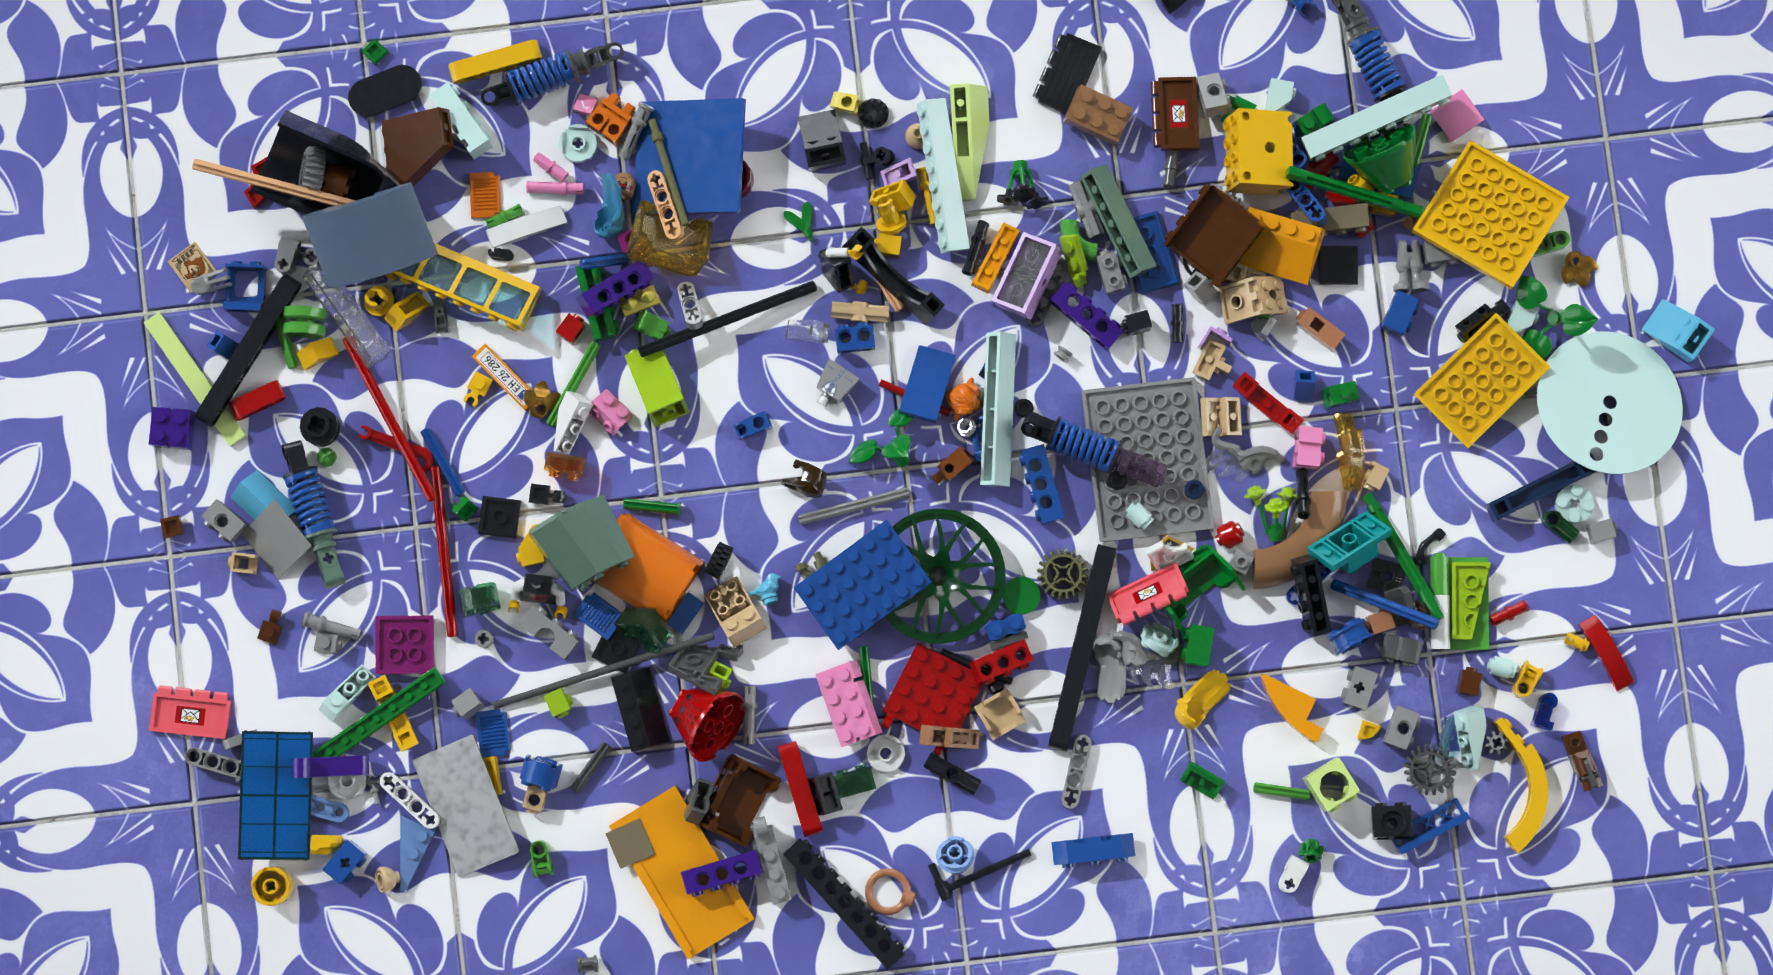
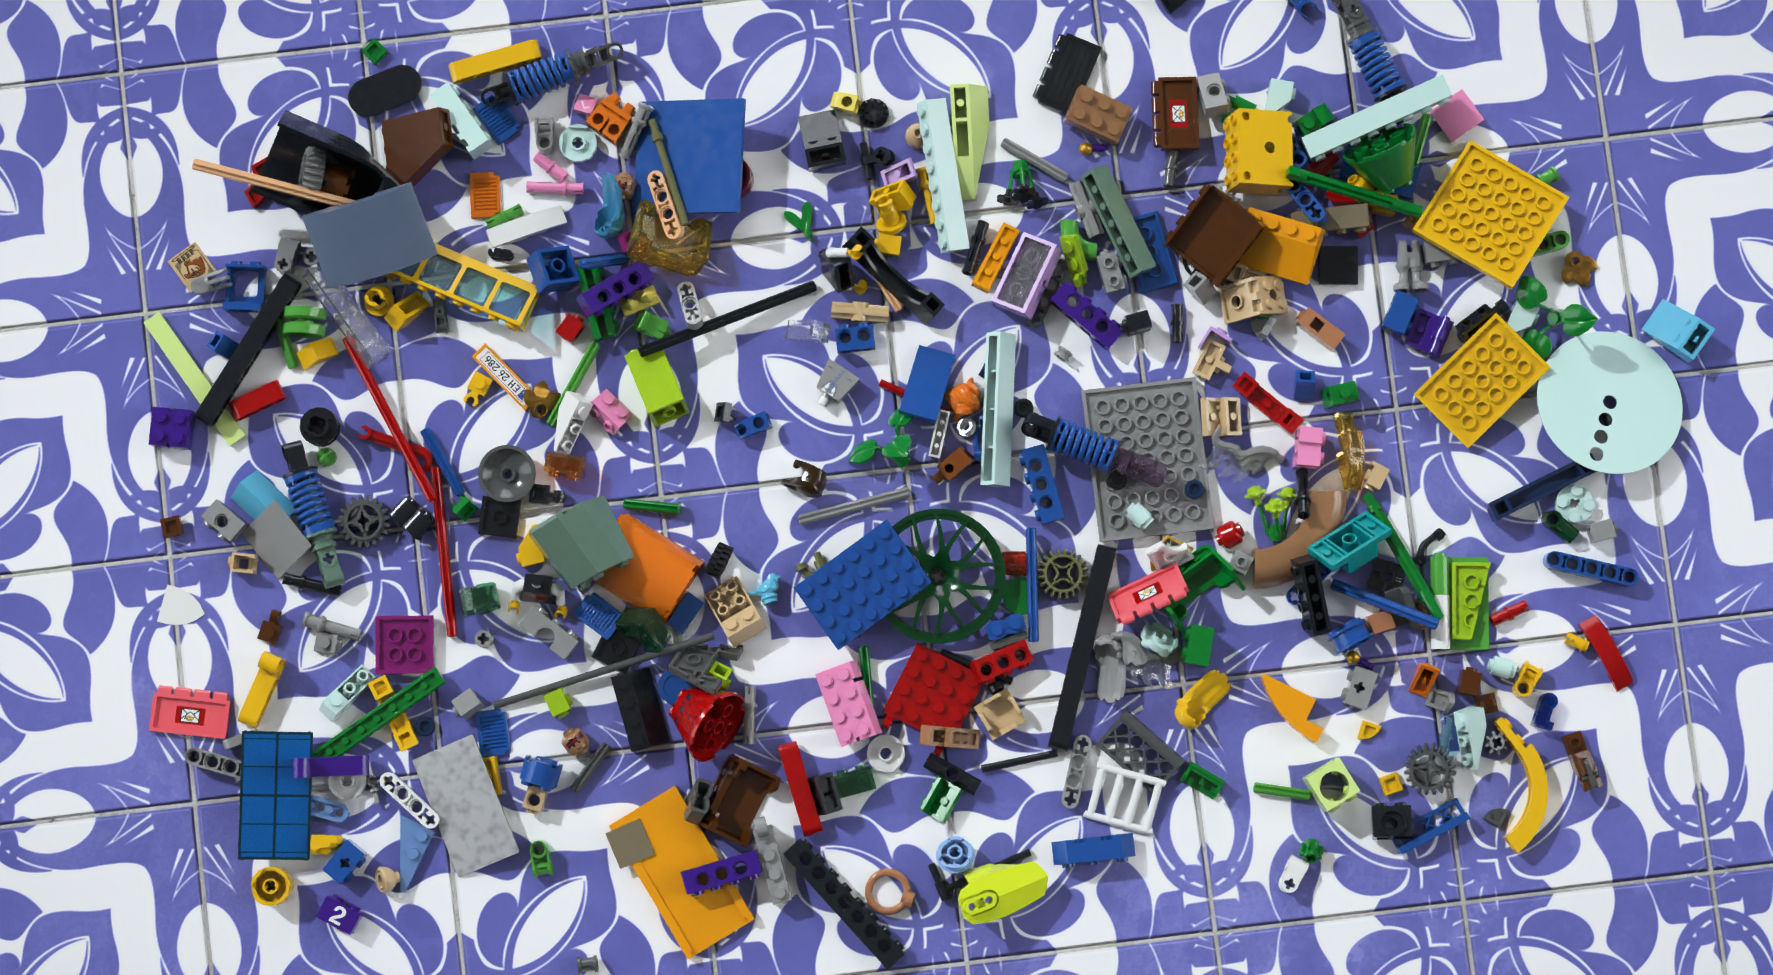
(179, 607): none -> white sticker
(261, 691): none -> yellow beam
(309, 584): none -> black pin
(340, 914): none -> dark purple brick
(347, 523): none -> dark grey gear
(411, 517): none -> black brick
(425, 726): none -> dark blue tile
(497, 120): none -> blue window
(499, 462): none -> dark grey dish
(544, 132): none -> light grey piece
(553, 269): none -> blue brick
(575, 741): none -> medium nougat head
(670, 686): none -> blue piece
(723, 412): none -> black tile
(939, 434): none -> white piece
(941, 799): none -> green bracket
(1008, 886): none -> neon yellow piece
(1017, 558): none -> clear red brick
(1019, 761): none -> black bar
(1032, 585): none -> blue axle
(1034, 160): none -> light grey axle
(1086, 148): none -> piece
(1109, 817): none -> white bar
(1147, 736): none -> dark grey fence
(1354, 657): none -> piece
(1390, 784): none -> yellow tile
(1393, 736): light grey brick -> none
(1400, 649): dark grey brick -> none
(1423, 679): none -> orange slope
(1429, 332): none -> dark purple plate
(1440, 700): none -> light grey tile
(1488, 702): none -> reddish brown tile
(1496, 816): none -> dark grey tile
(1549, 176): none -> bright green bush
(1600, 568): none -> blue beam

